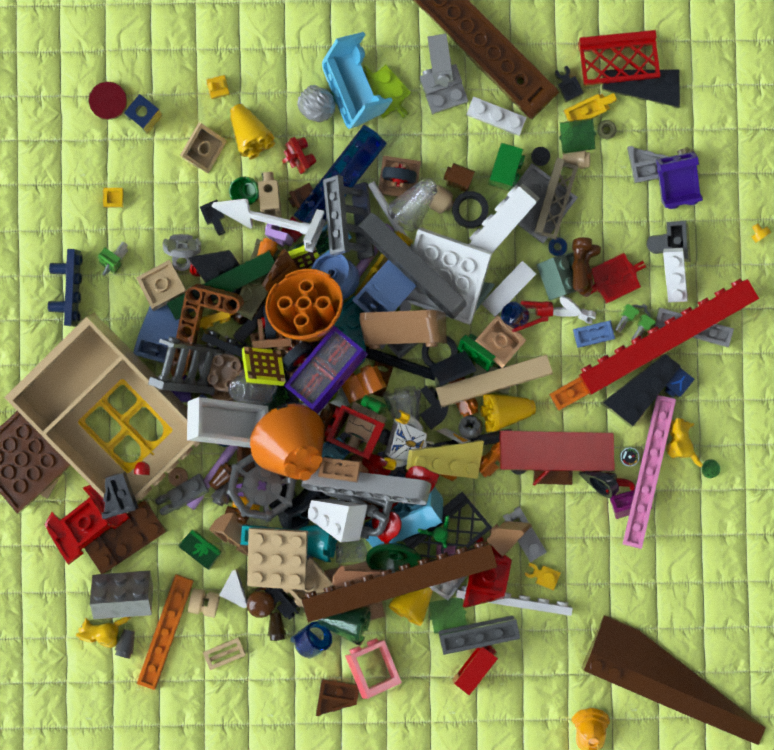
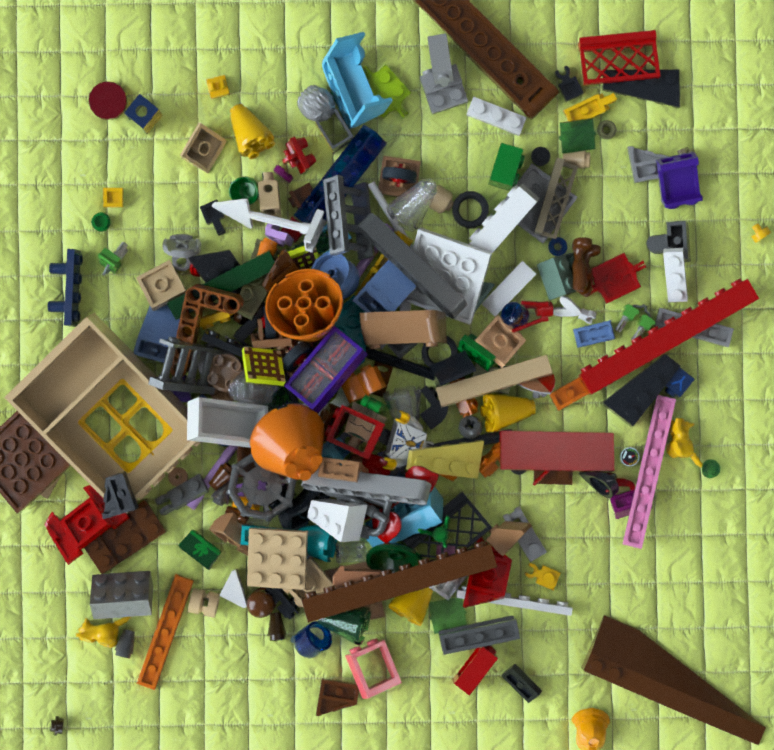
(57, 725): none -> dark brown plate
(101, 222): none -> green plate
(142, 468): red hinge -> none
(239, 647): tan tile -> none
(283, 174): none -> magenta tile
(341, 144): none -> dark grey piece
(453, 435): white sticker -> none
(458, 177): reddish brown brick -> none
(521, 683): none -> black plate
(540, 386): none -> shield

